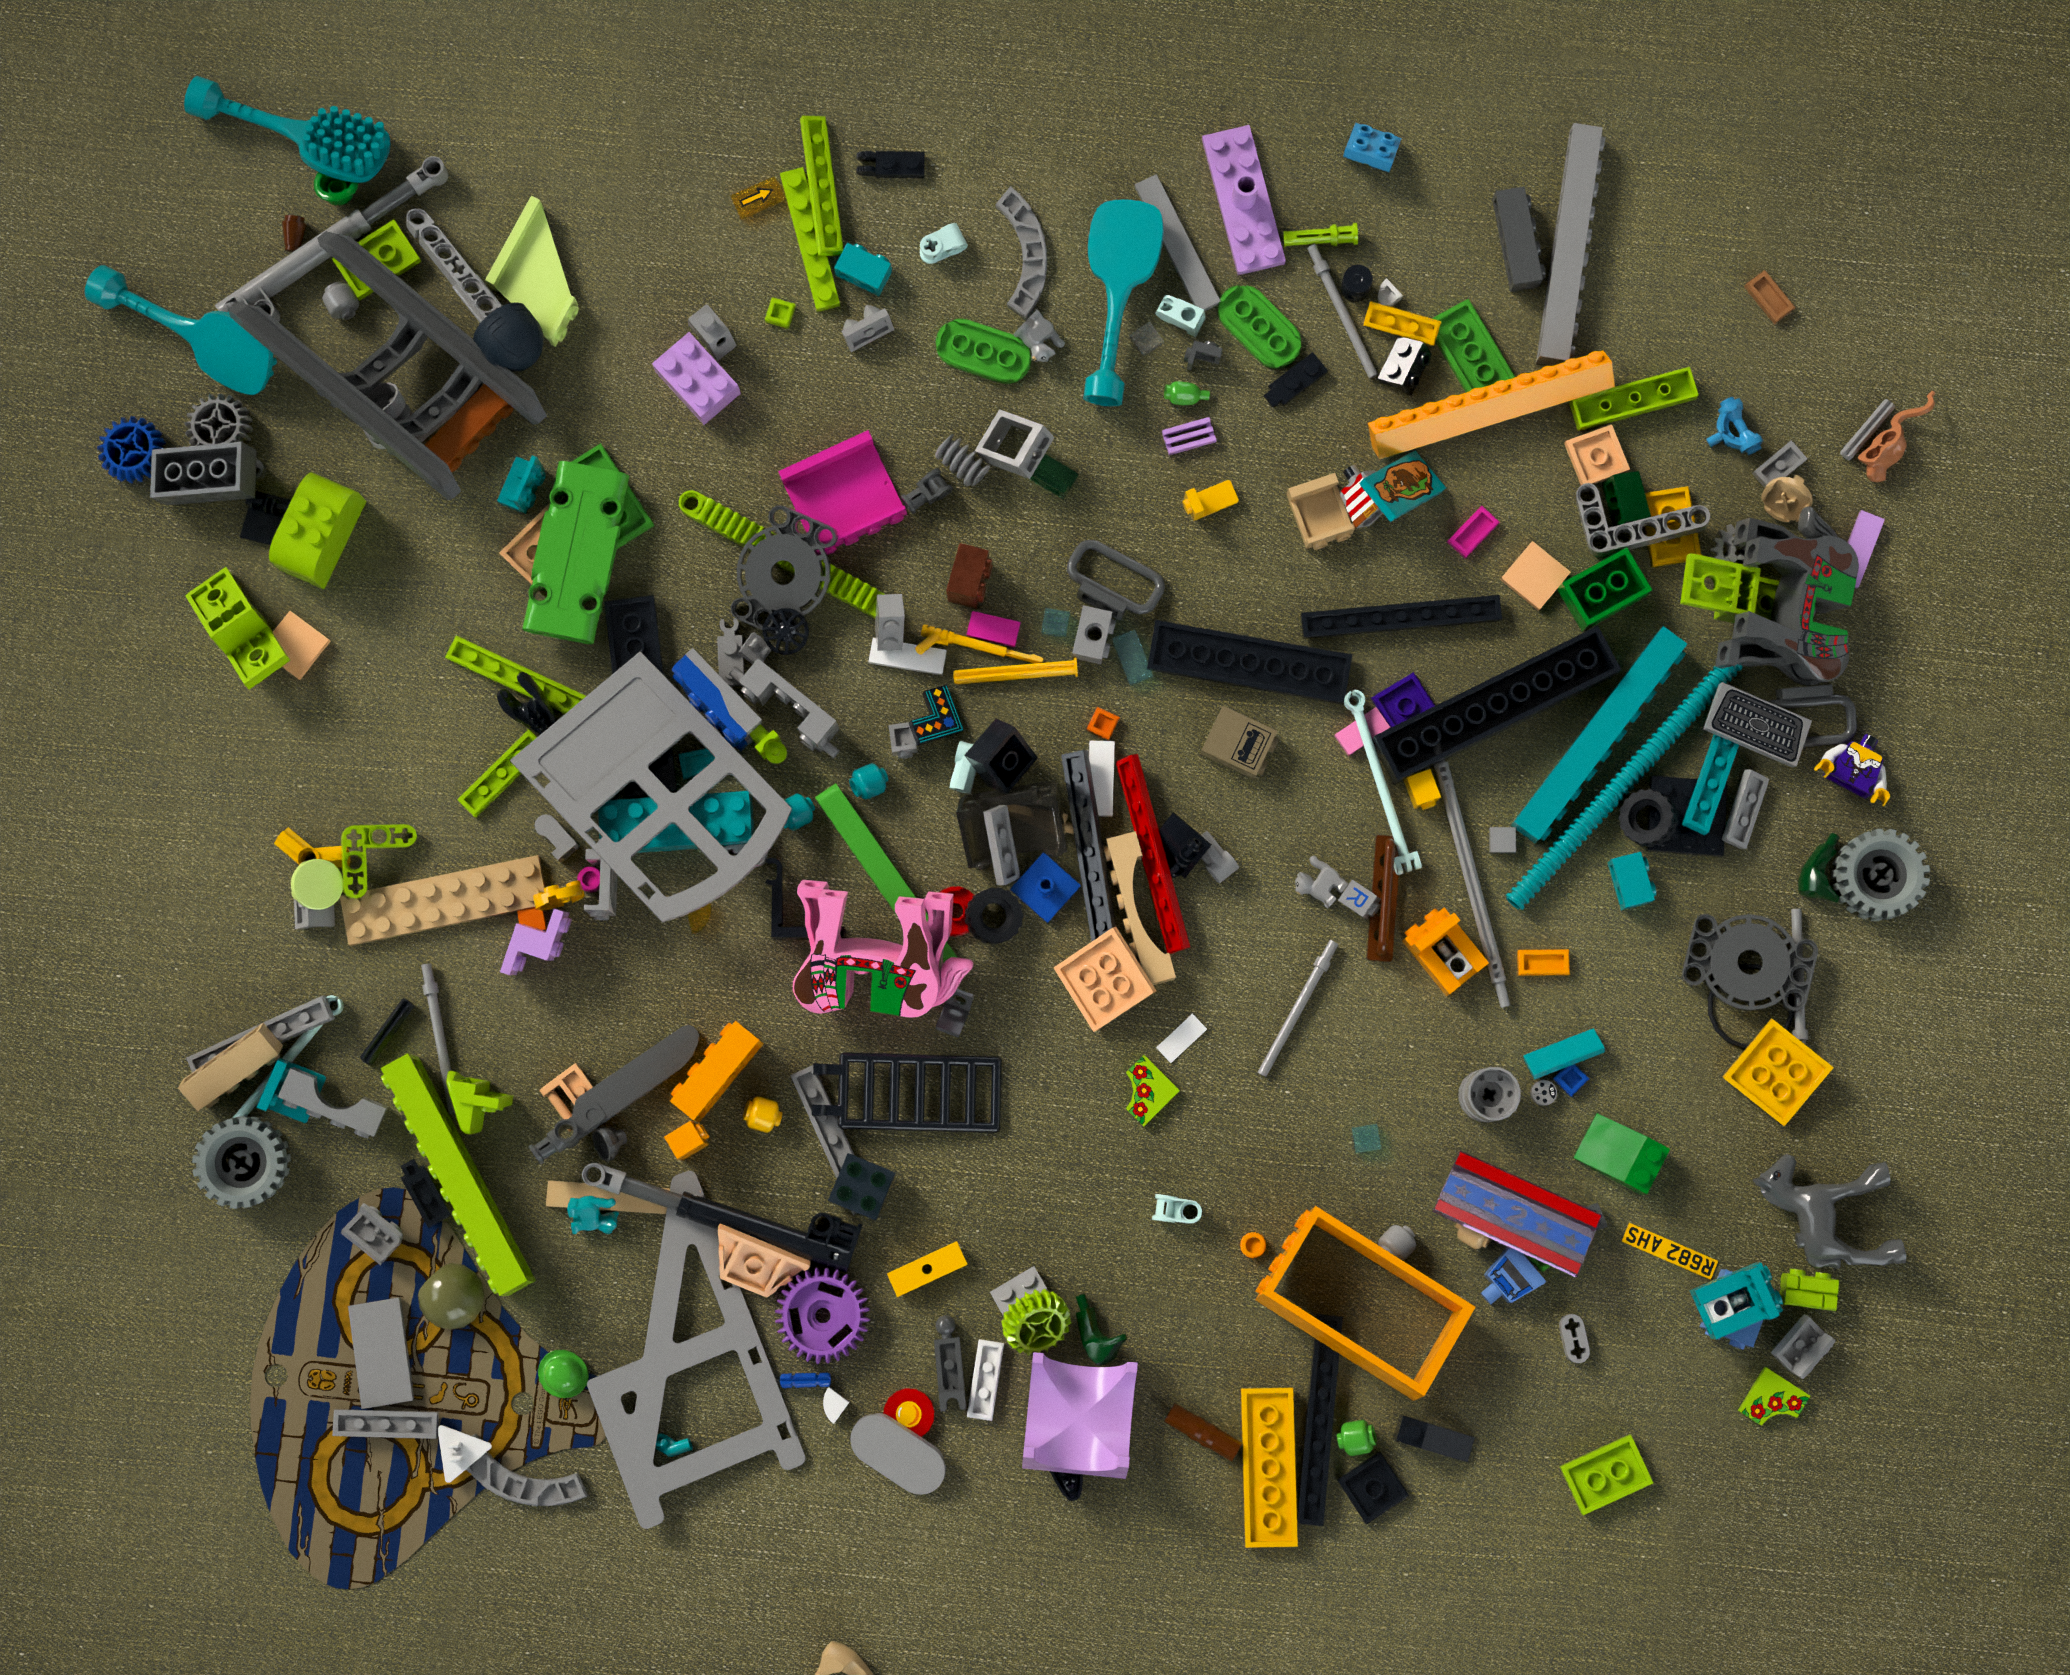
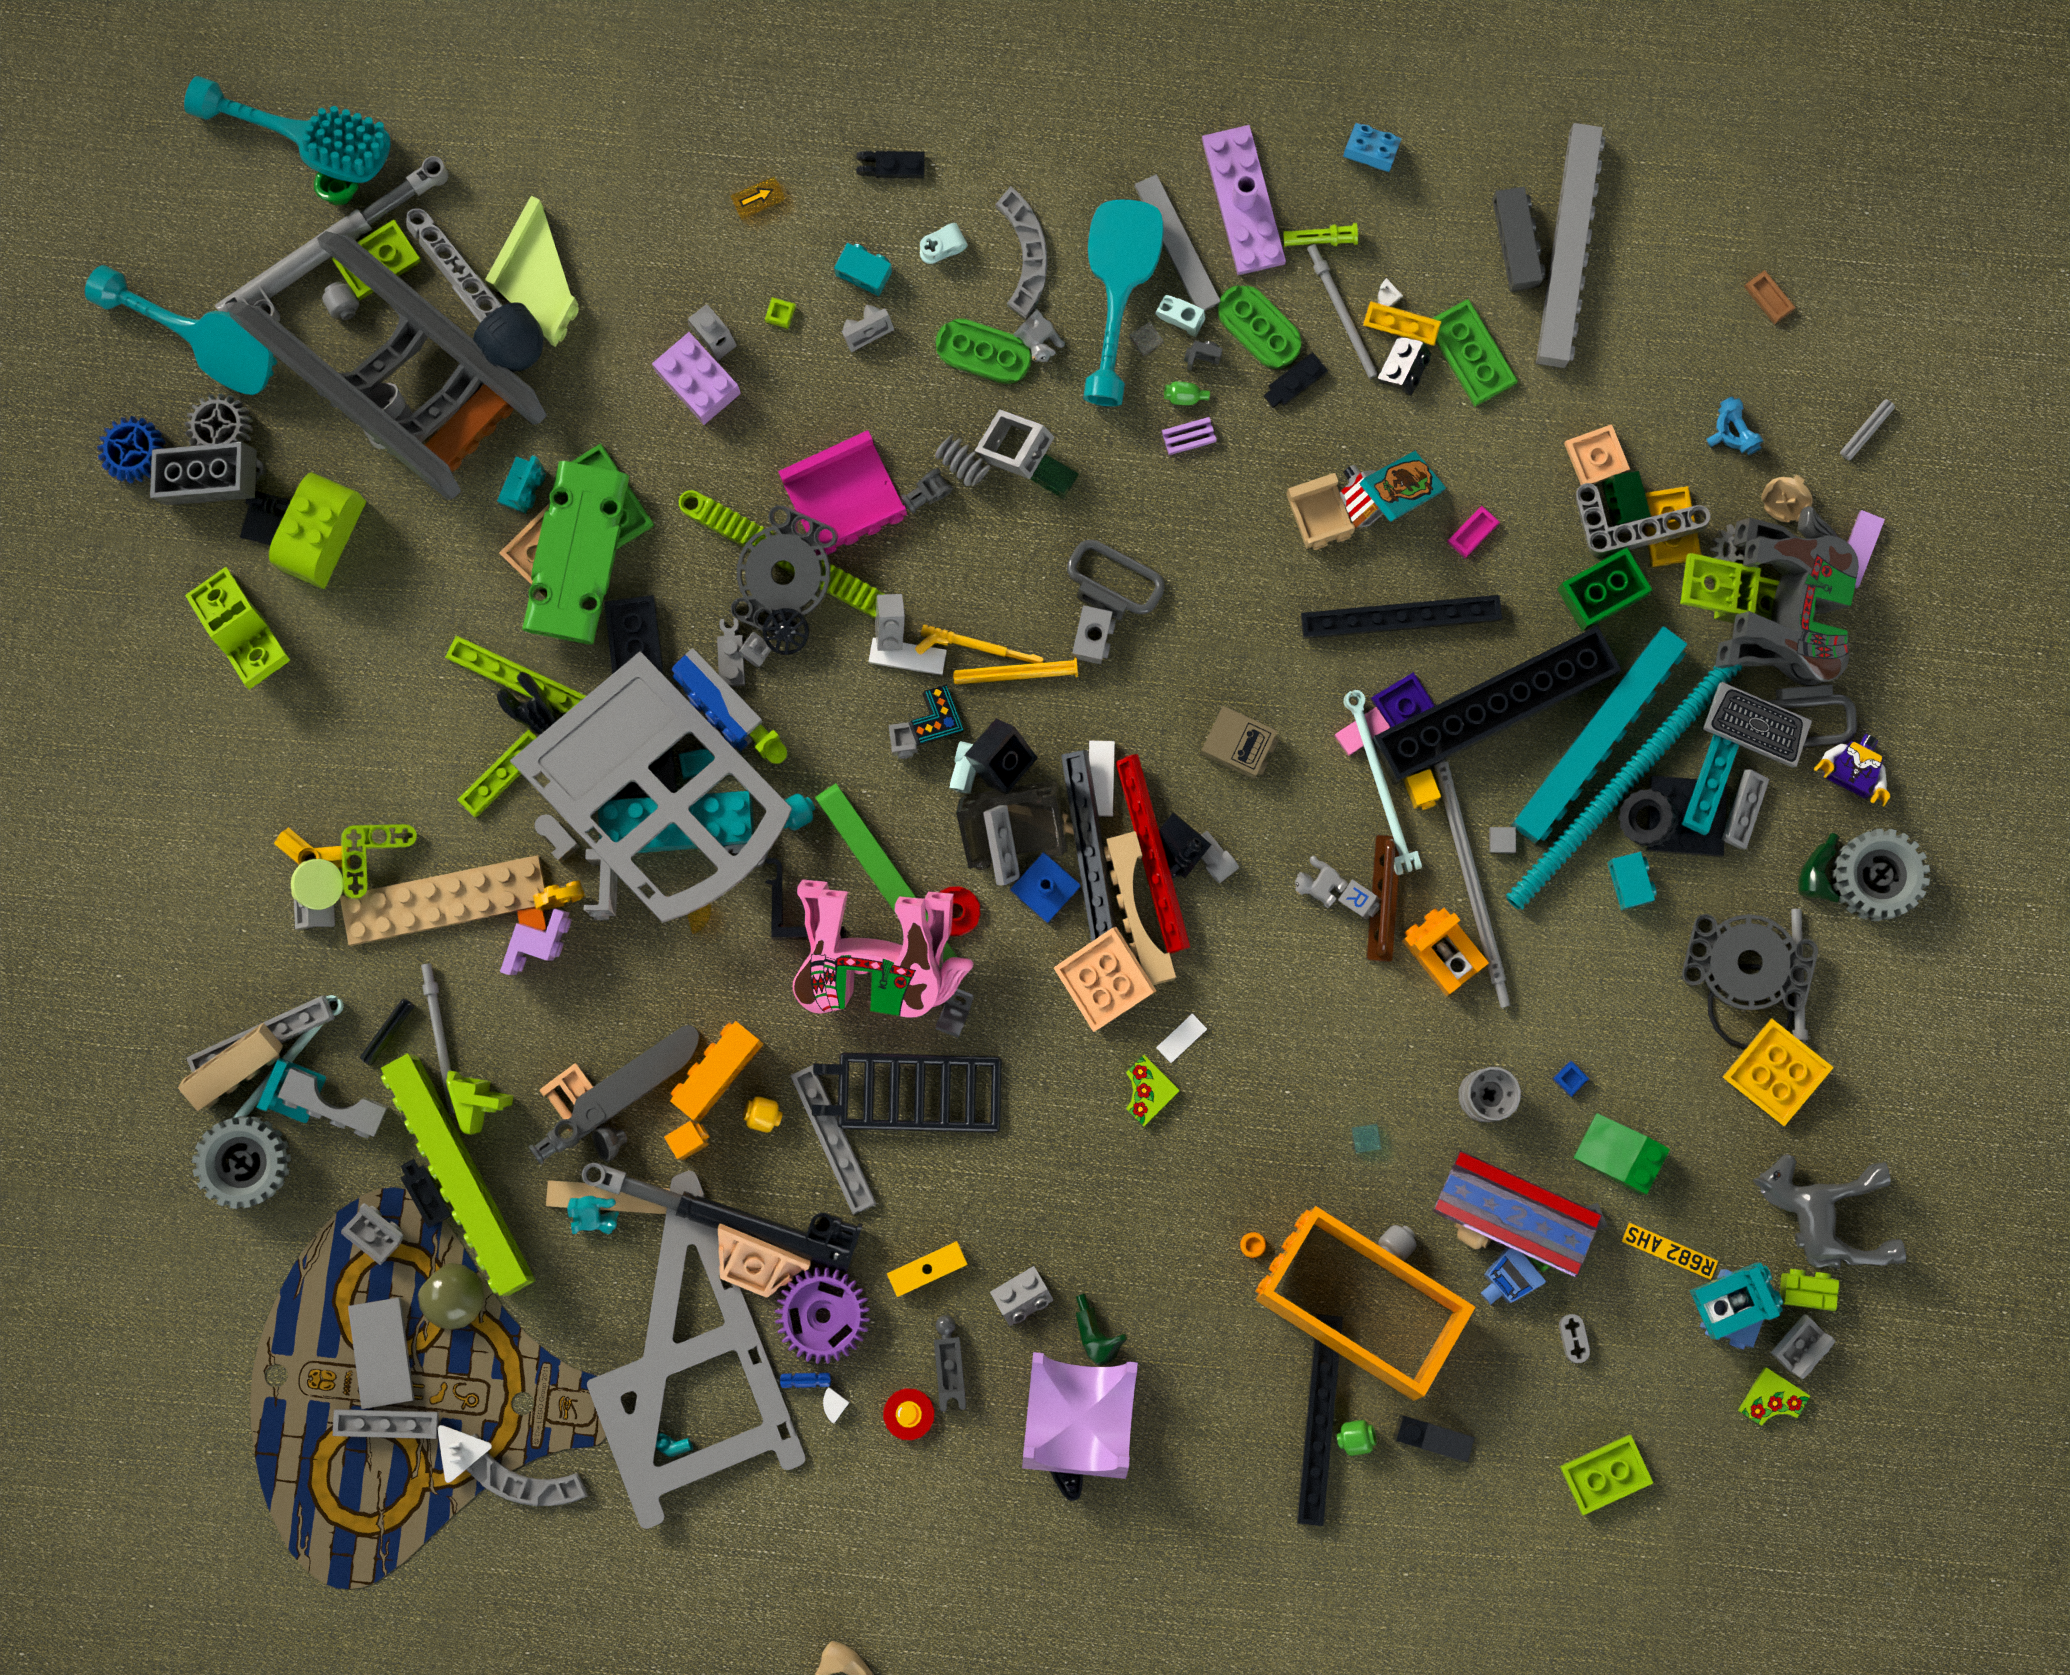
(293, 232): reddish brown cone -> none
(300, 642): light nougat tile -> none
(563, 1374): bright green hat -> none
(589, 879): dark pink tile -> none
(762, 682): light grey brick -> none
(816, 266): lime plate -> none
(821, 185): lime tile -> none
(861, 1186): black brick -> none
(868, 781): teal head -> none
(898, 1453): light grey tile -> none
(968, 576): copper brick -> none
(985, 1380): white tile -> none
(993, 629): dark pink tile -> none
(1013, 915): black tyre -> none
(1036, 1322): lime gear -> none
(1055, 622): clear light blue tile -> none
(1103, 723): orange tile -> none
(1132, 657): clear light blue tile -> none
(1174, 1209): light aqua piece -> none
(1203, 1432): reddish brown axle -> none
(1209, 500): yellow bracket -> none
(1249, 662): black plate -> none
(1269, 1467): yellow plate -> none
(1321, 965): light grey bar -> none
(1356, 283): black piece -> none
(1372, 1487): black tile -> none
(1491, 404): light orange brick -> none
(1535, 576): light nougat tile -> none
(1543, 962): light orange tile -> none
(1543, 1092): light grey tile -> none
(1564, 1053): teal tile -> none
(1634, 399): lime piece -> none
(1780, 464): light grey plate -> none
(1890, 444): nougat animal -> none

